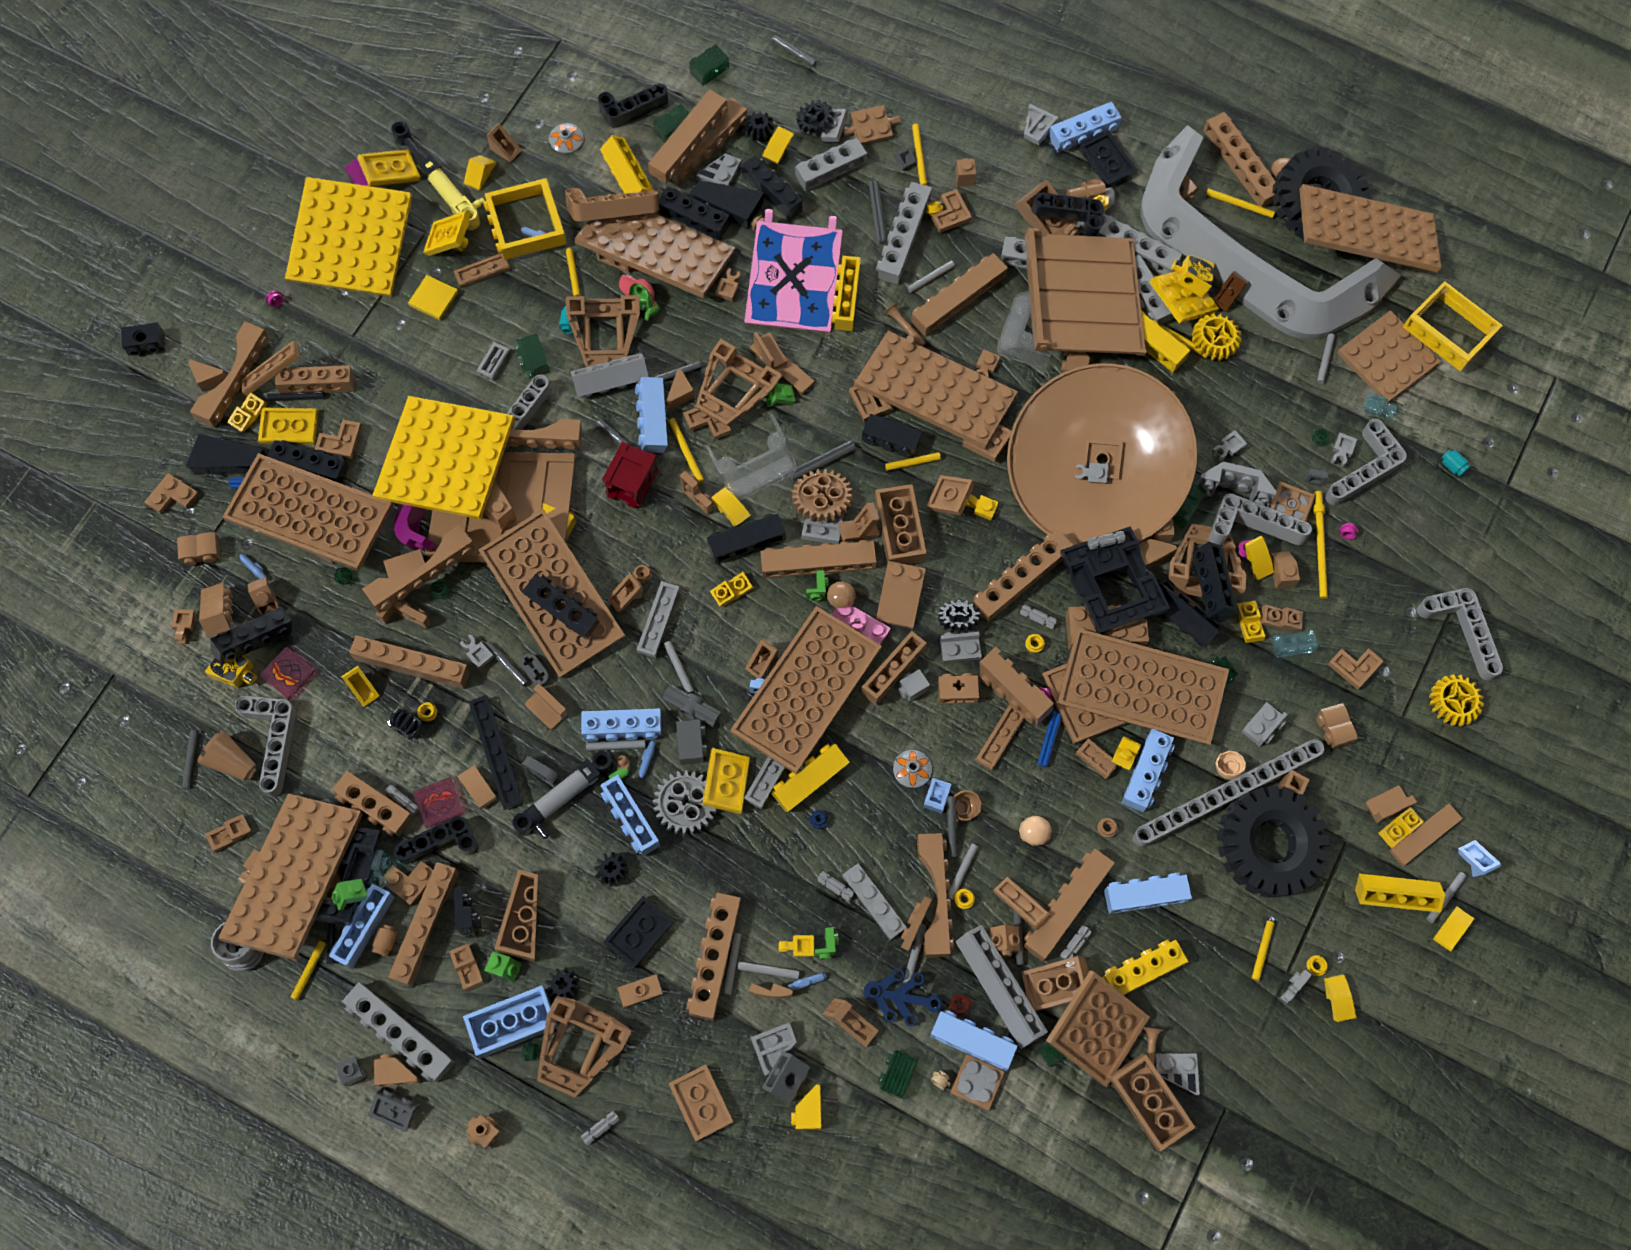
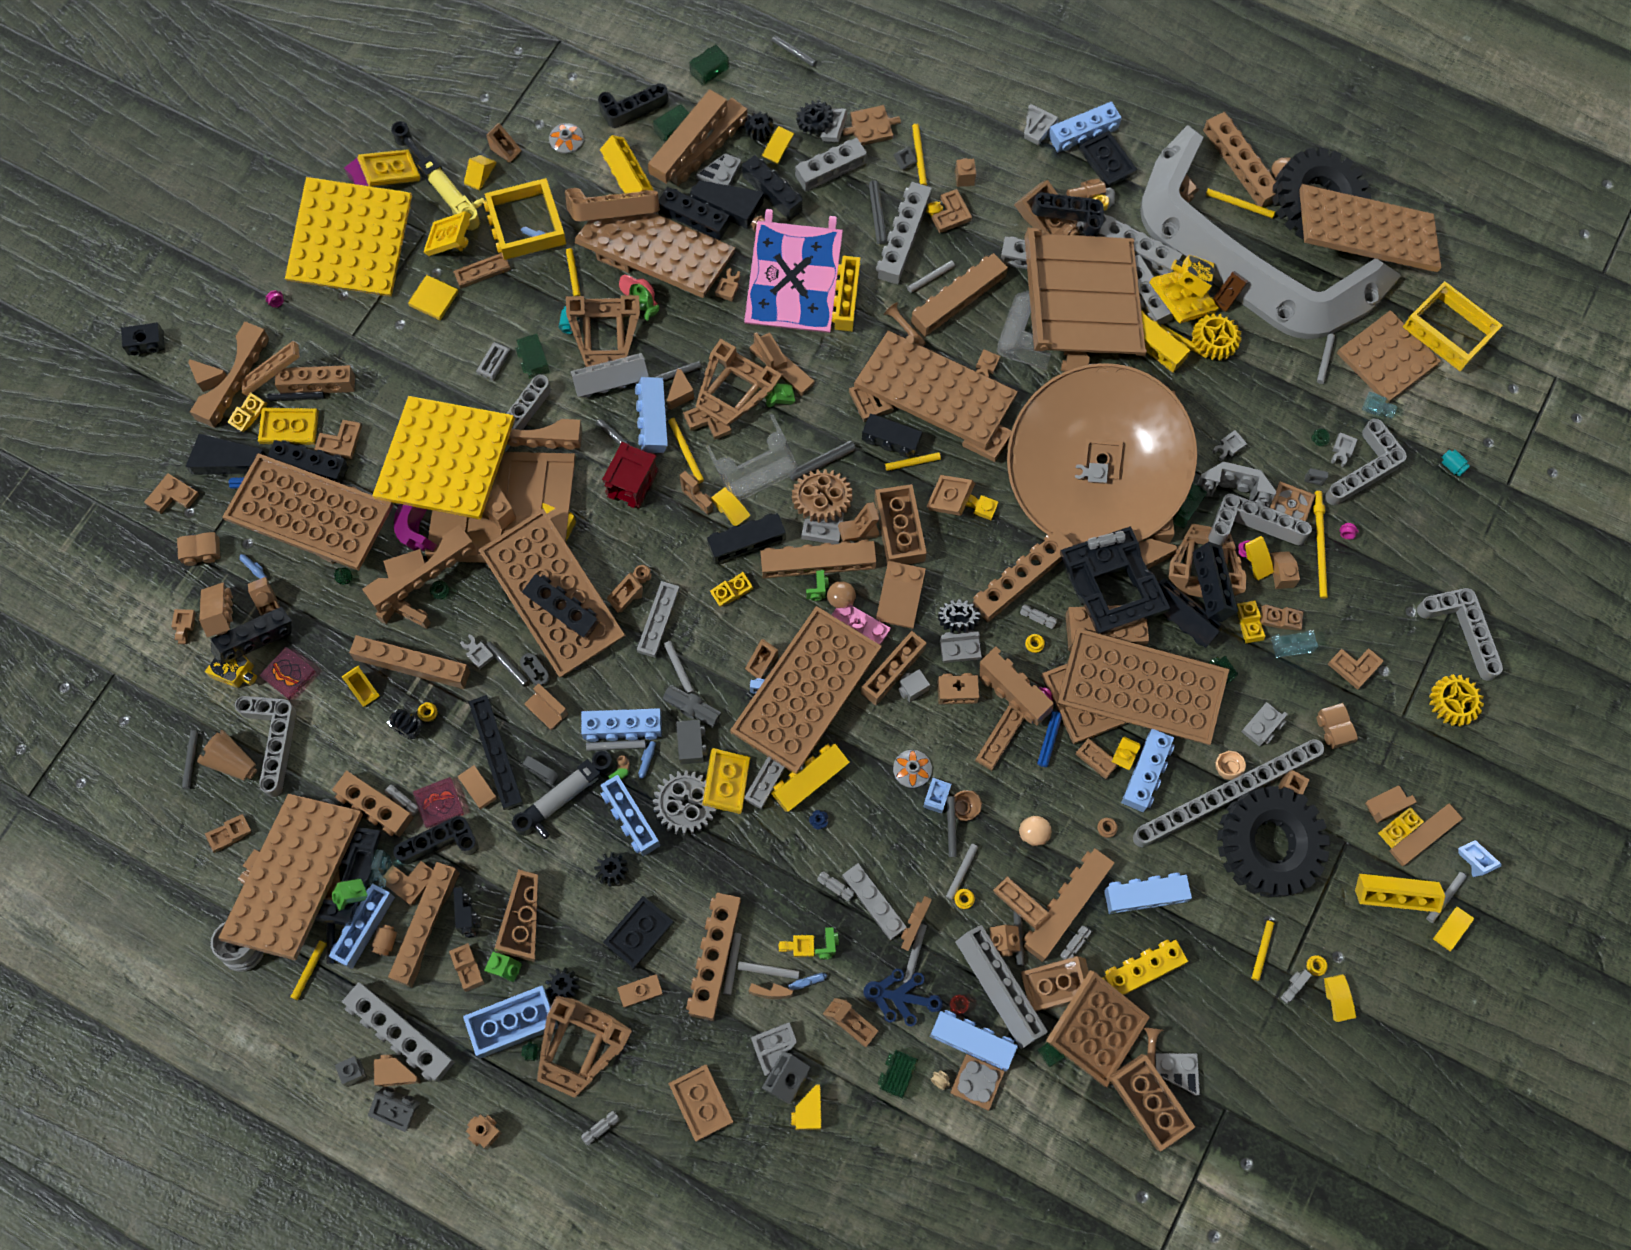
(931, 855): medium nougat arch -> none

